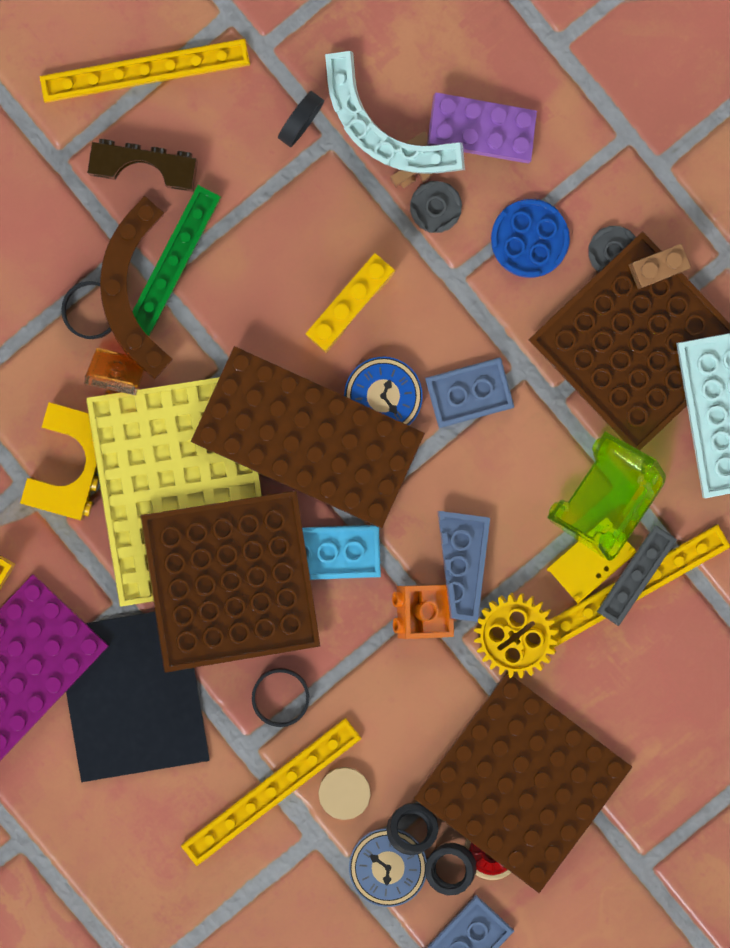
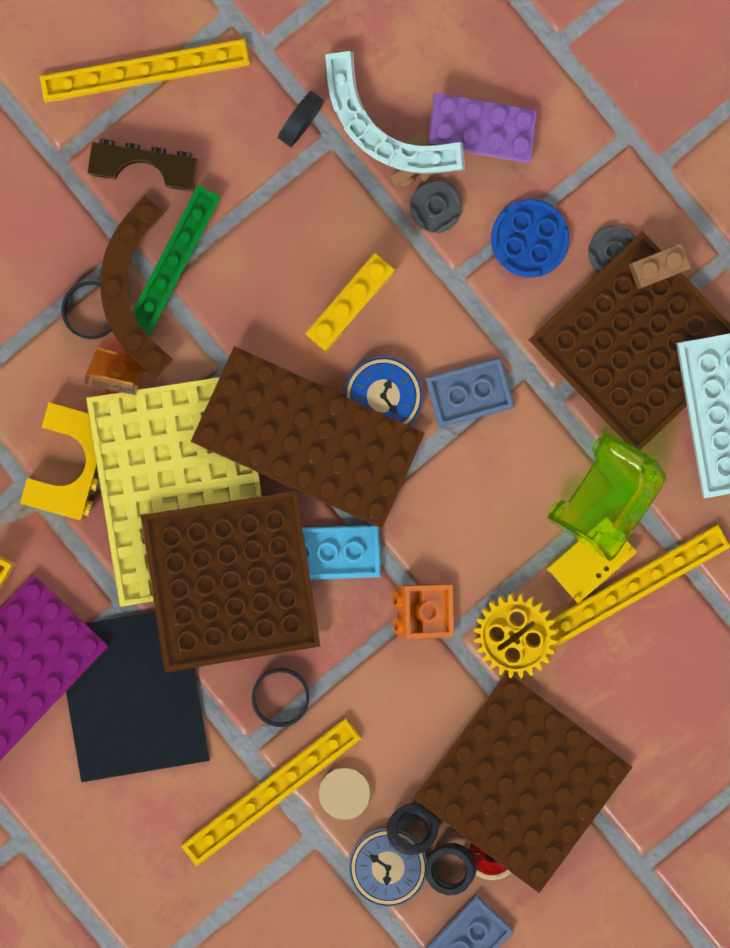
(464, 556): sand blue wing -> none
(636, 575): dark grey tile -> none

